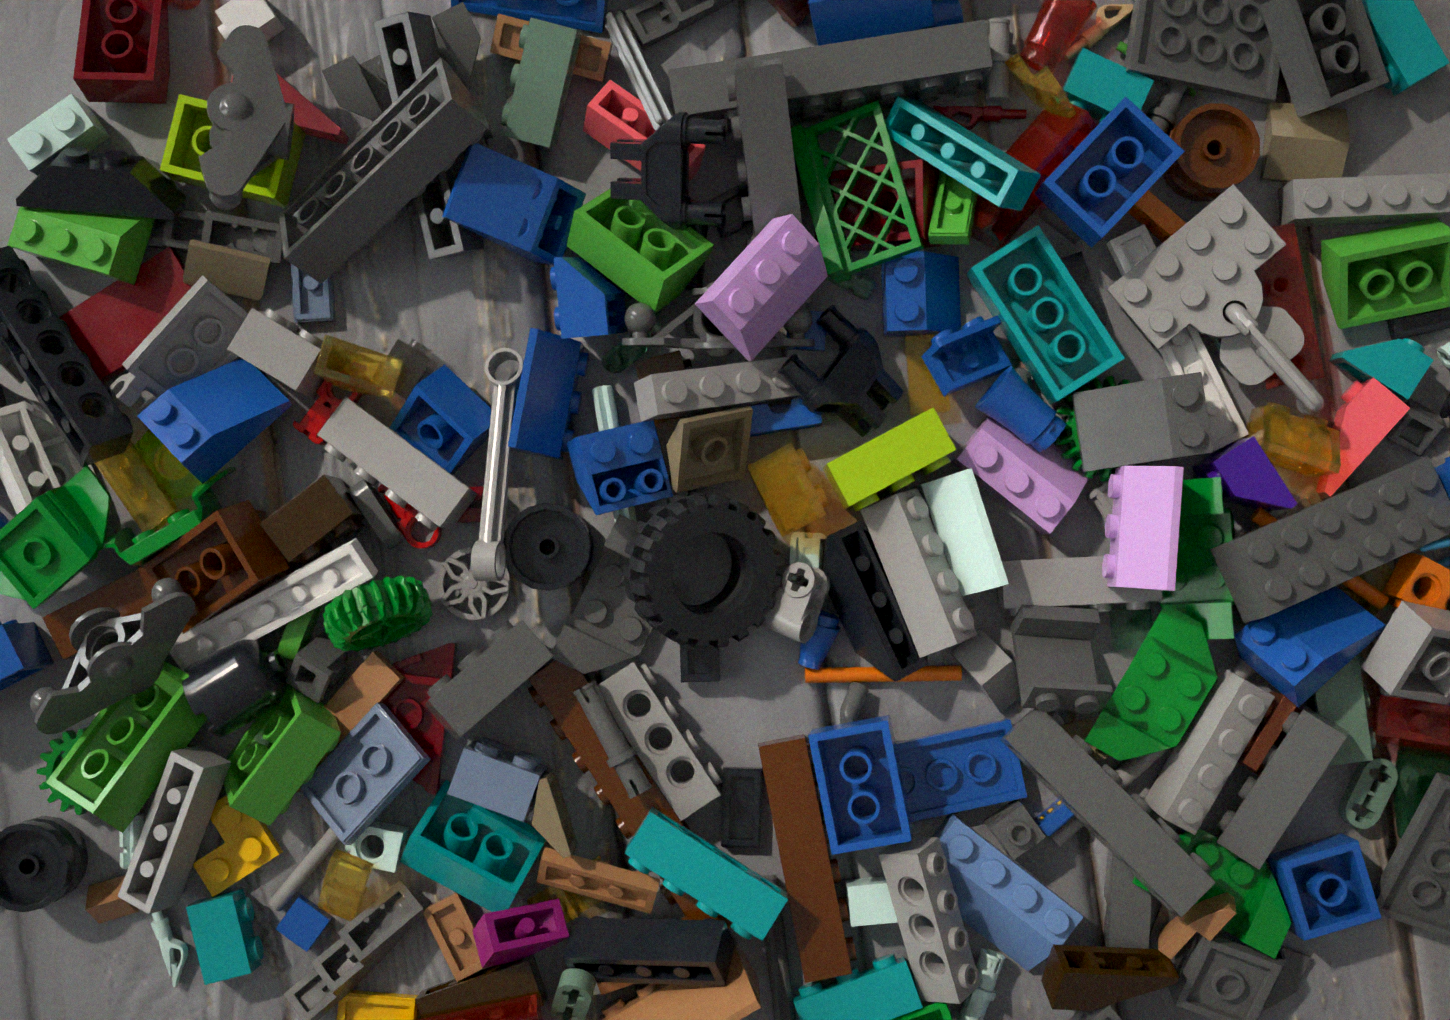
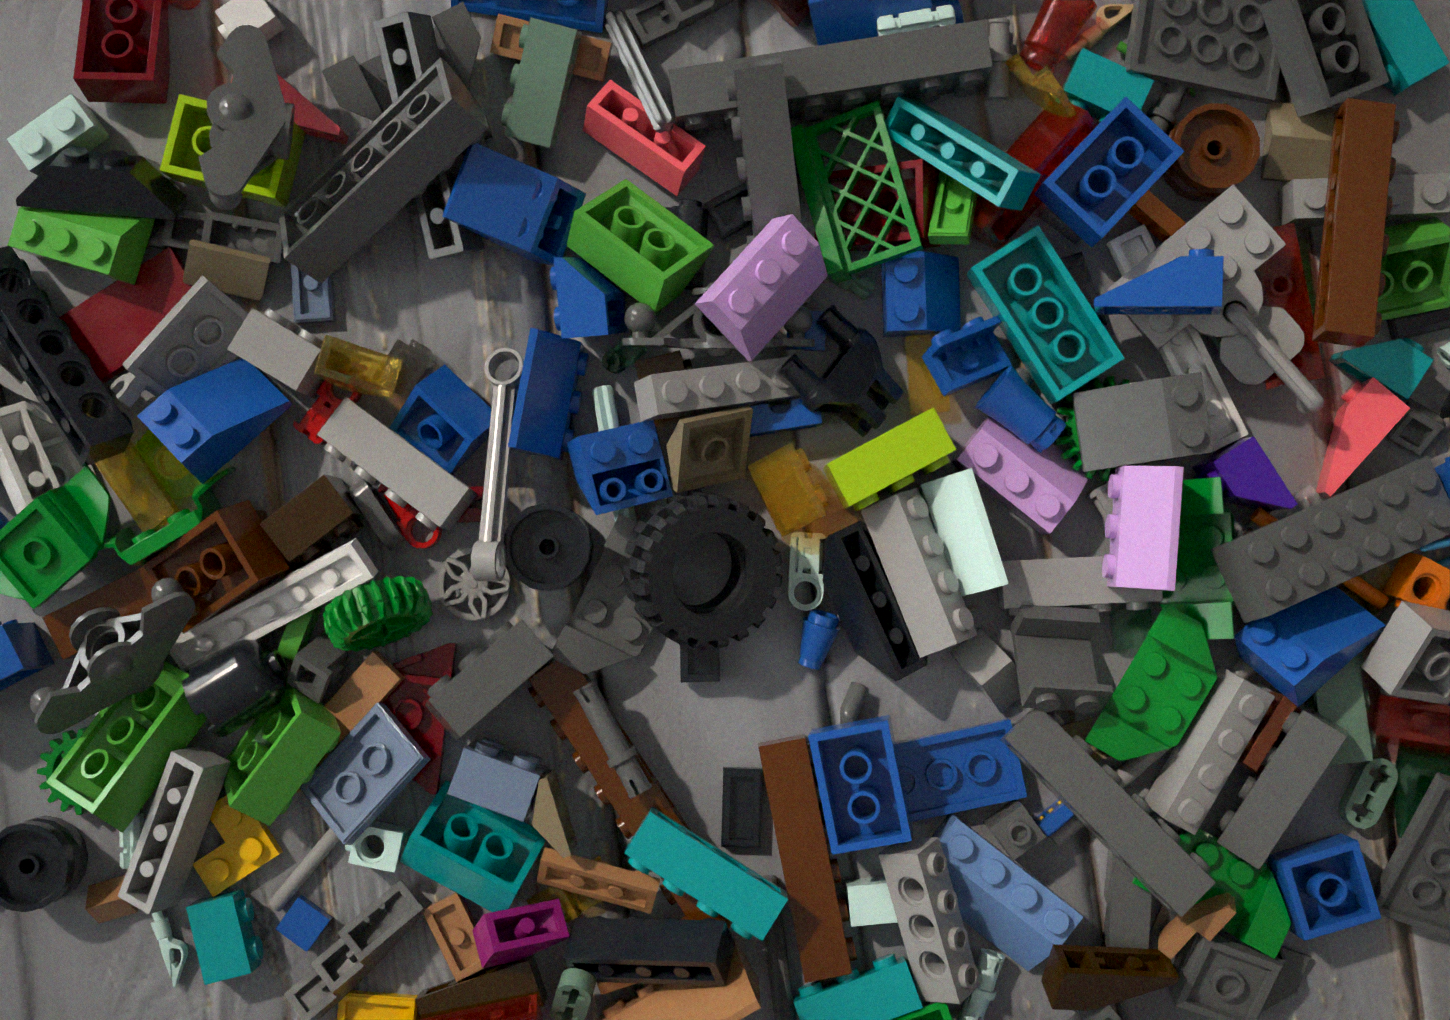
(345, 885): clear yellow slope -> none
(666, 171): black connector -> none
(683, 795): light grey brick -> none
(798, 606): light grey piece -> none
(872, 674): orange bar -> none
(916, 20): none -> light aqua axle
(987, 113): dark red hand -> none
(1177, 288): none -> blue slope
(1295, 442): clear yellow slope -> none
(1355, 223): none -> reddish brown brick

